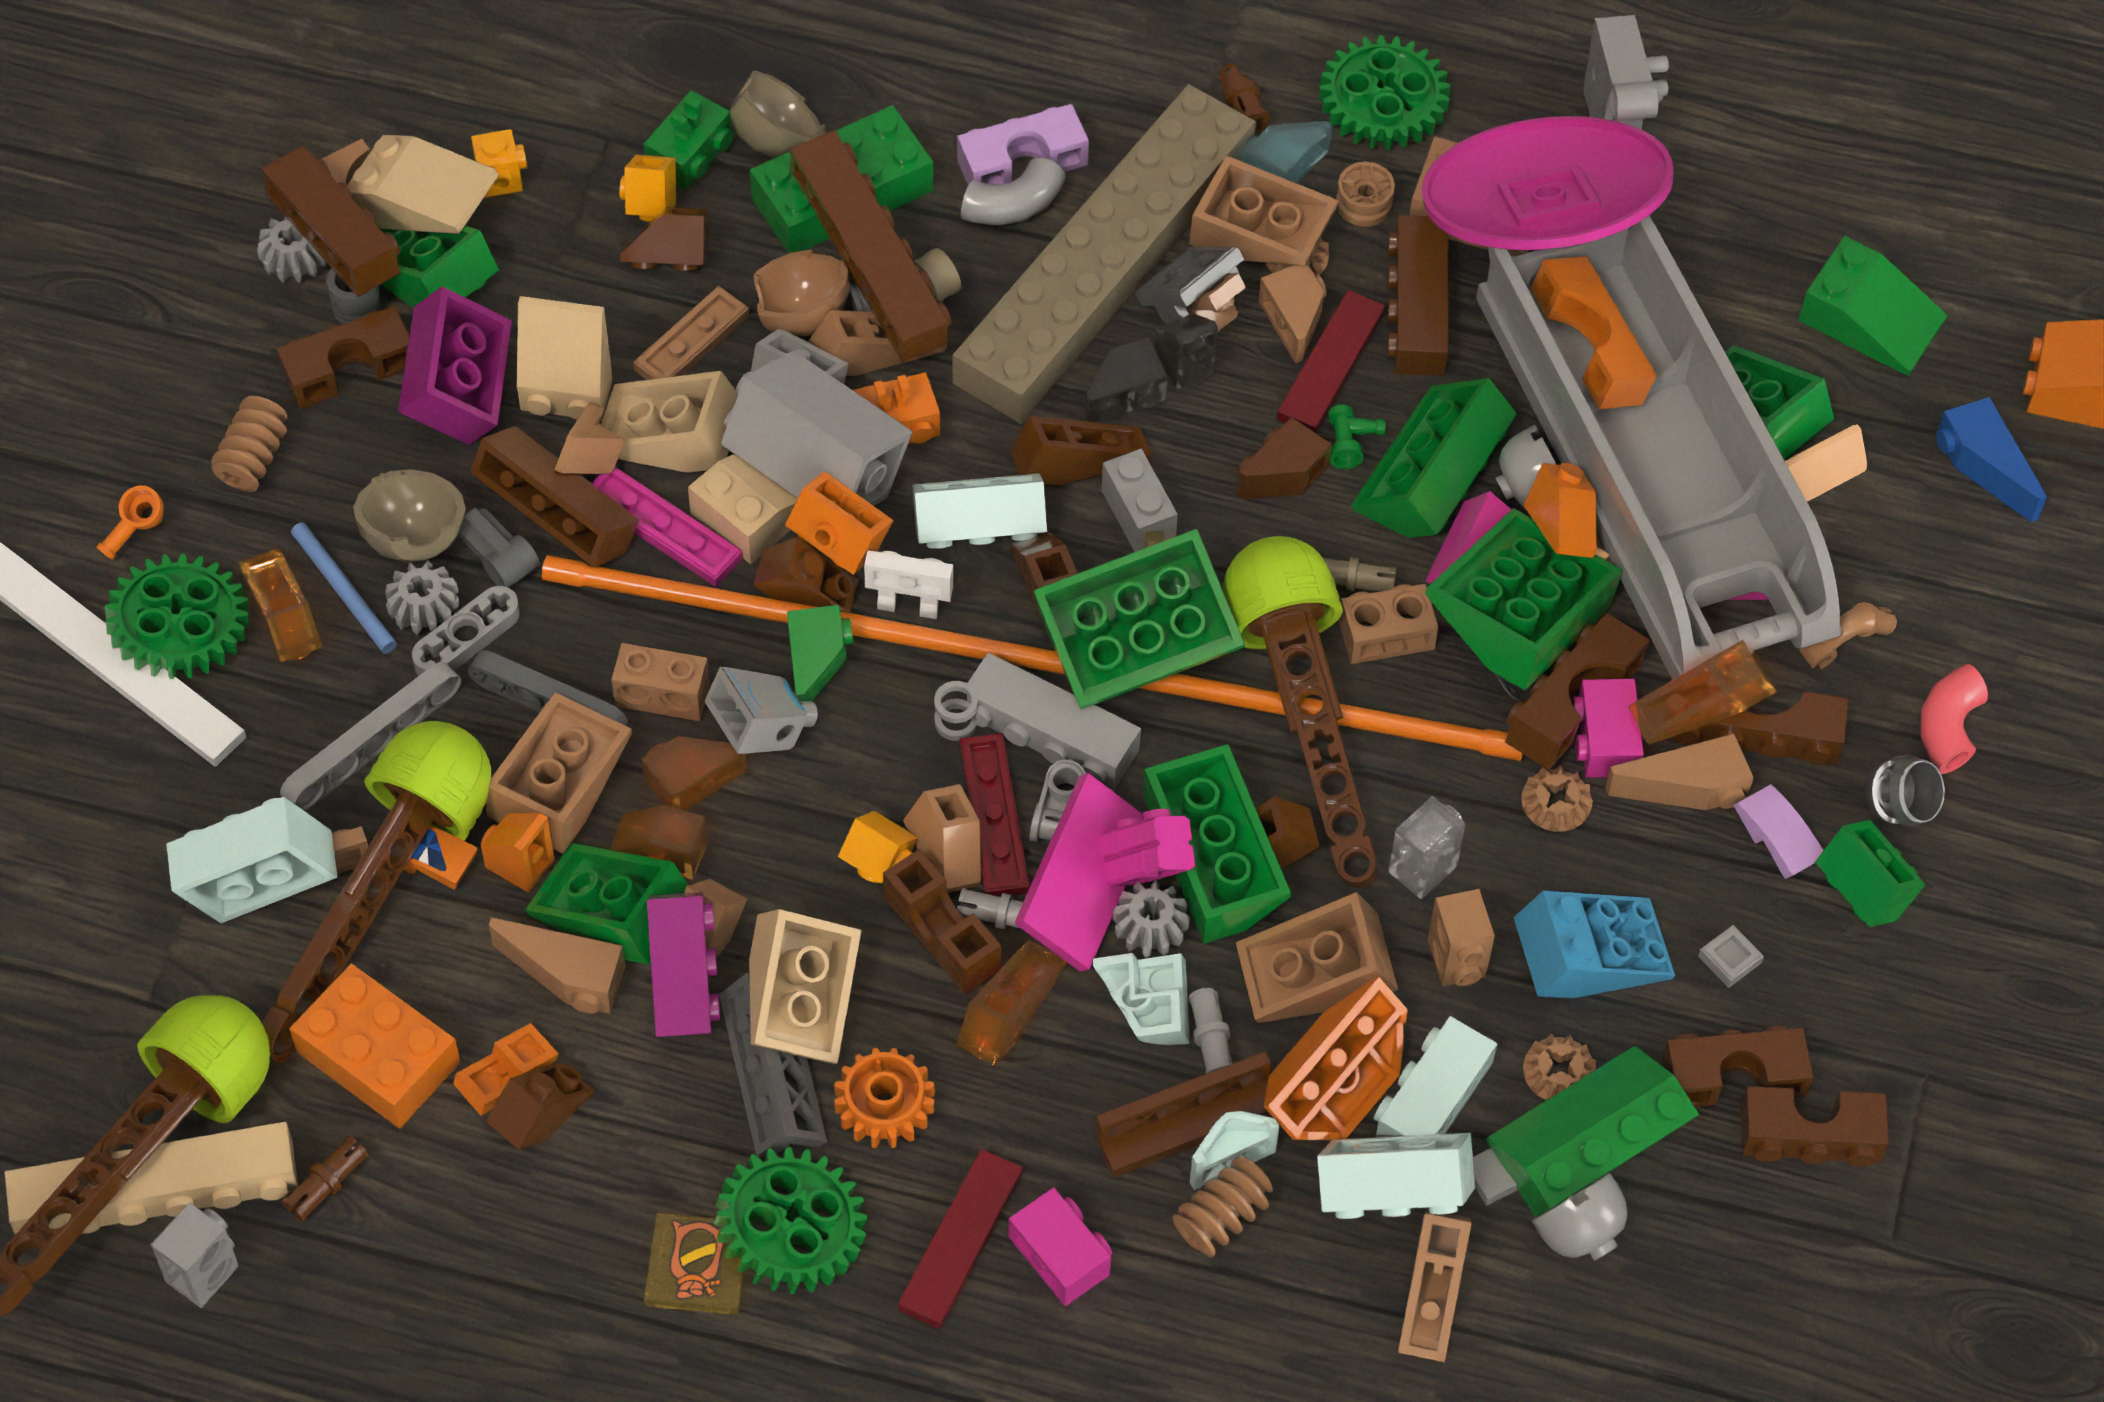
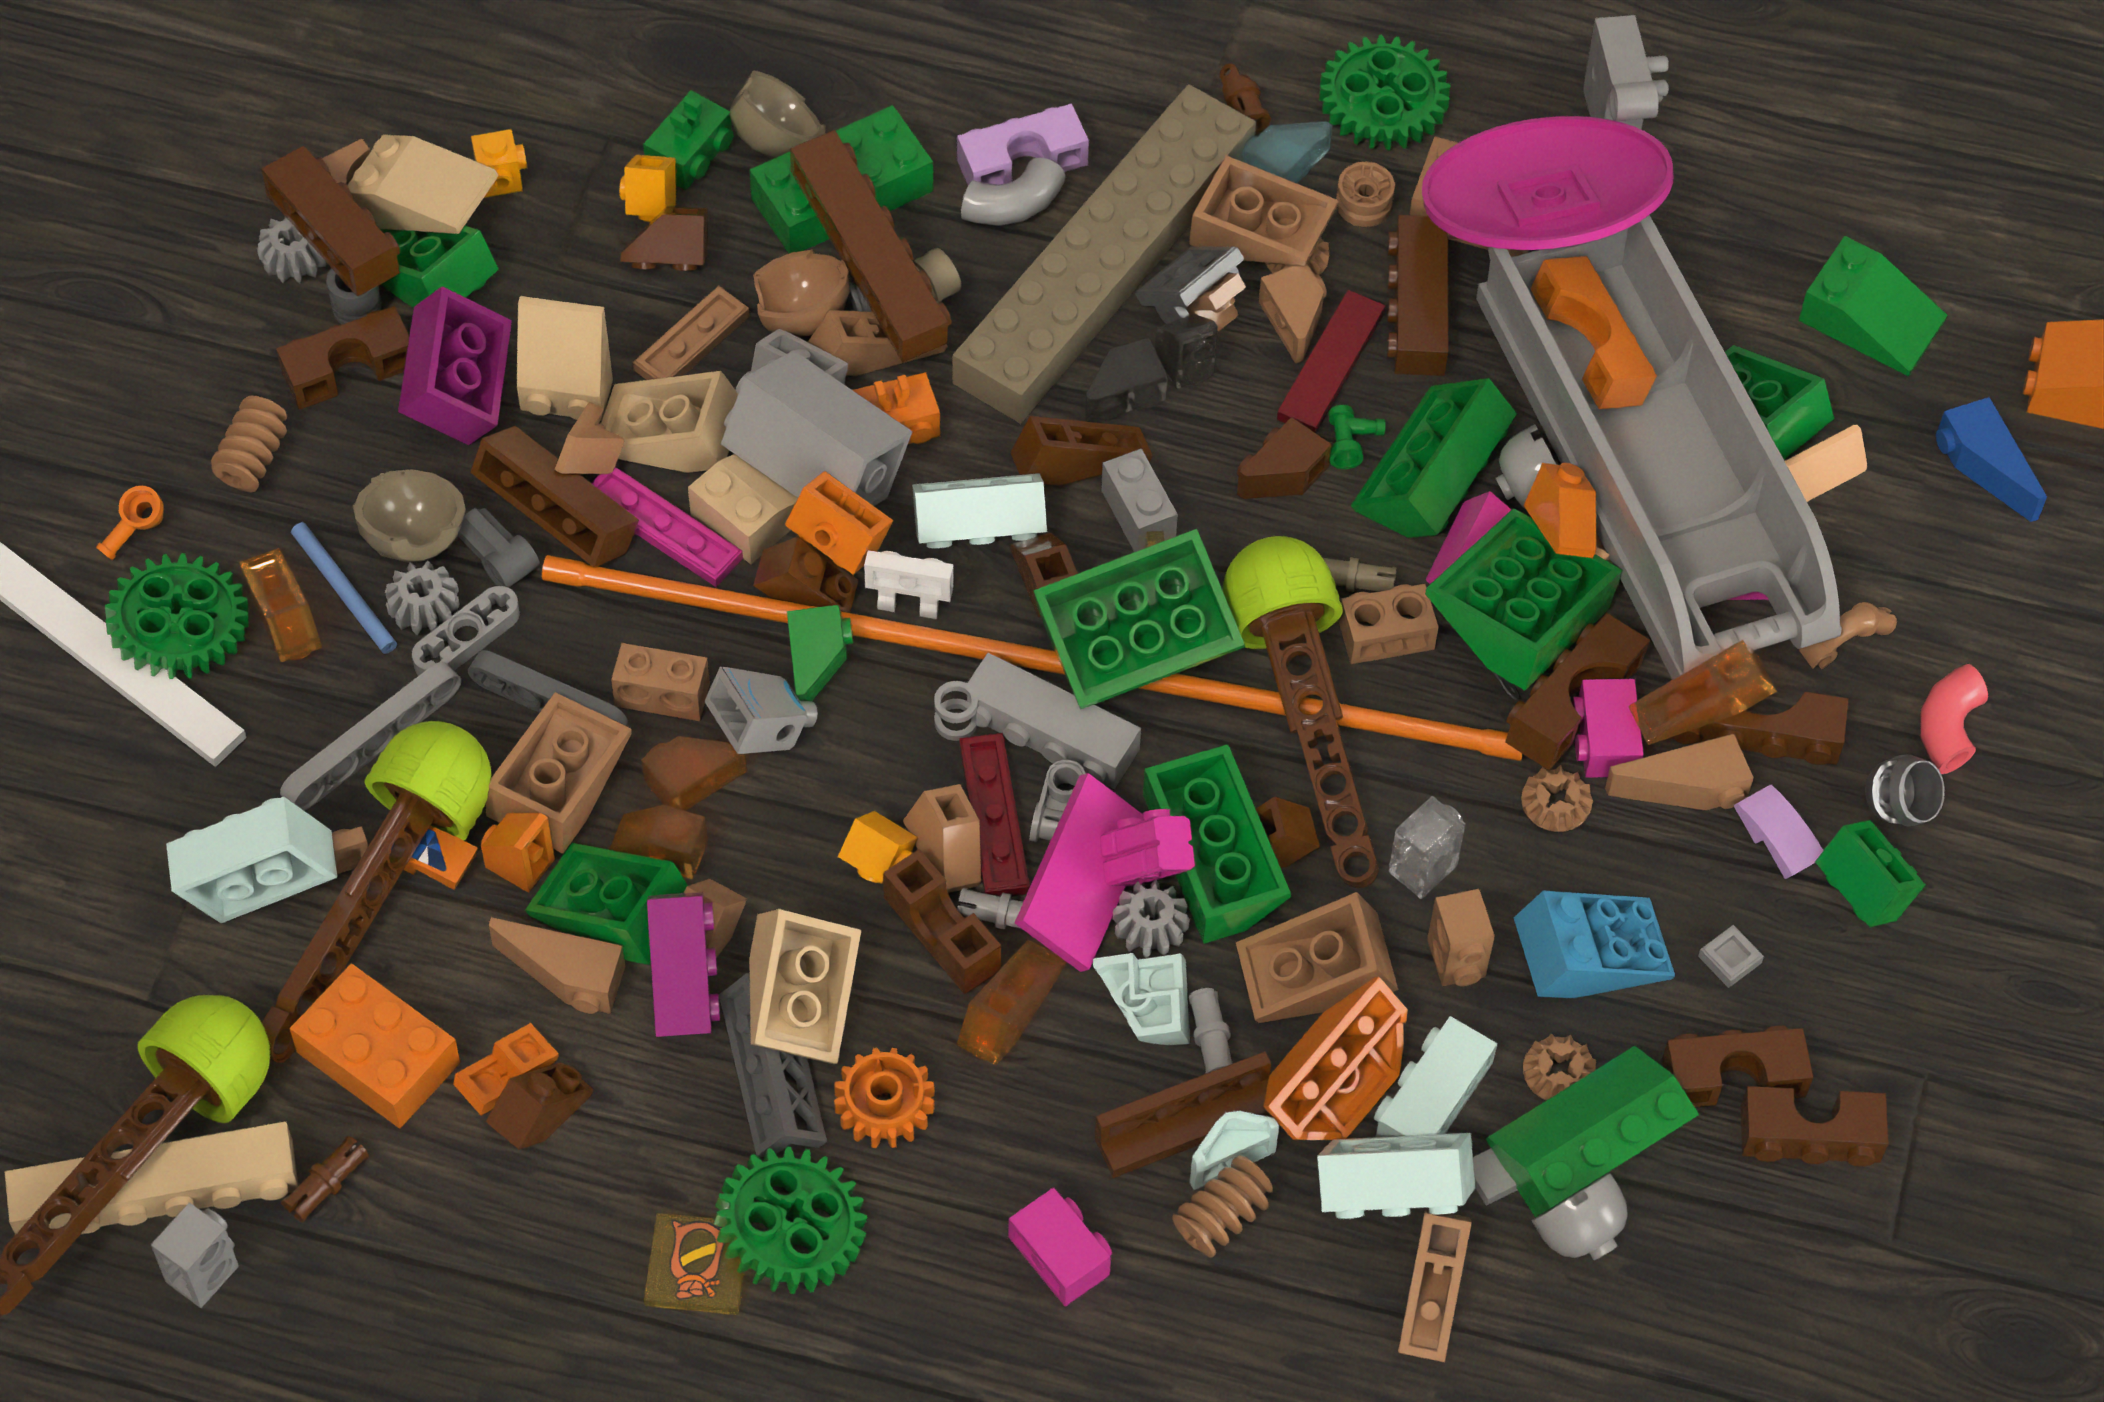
(960, 1239): dark red tile -> none

